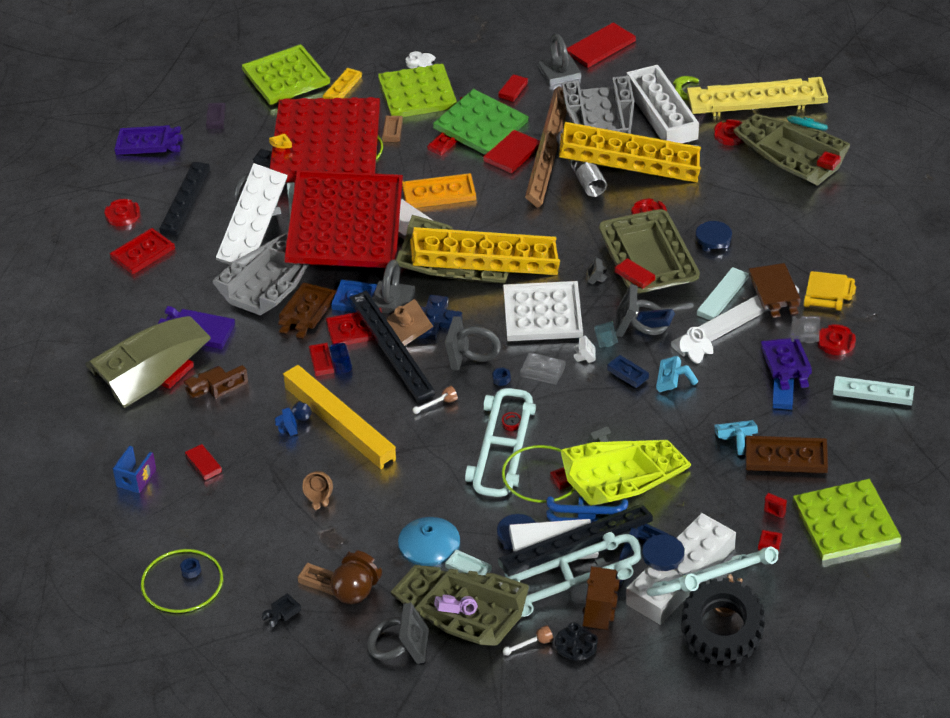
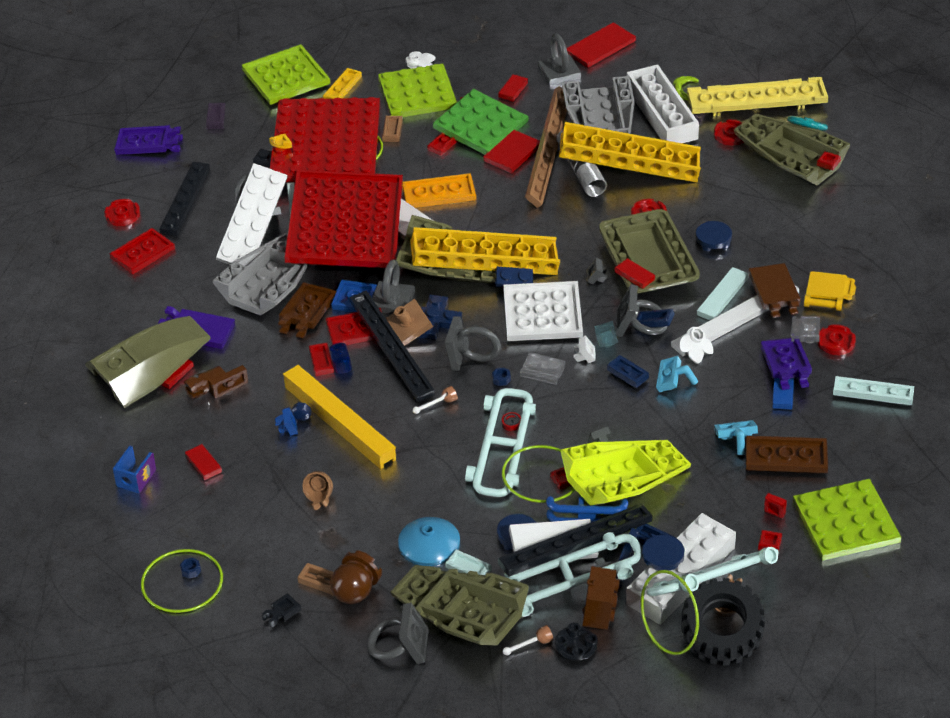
(449, 604): lavender plate -> none
(512, 275): none -> dark blue plate
(695, 608): none -> lime piece

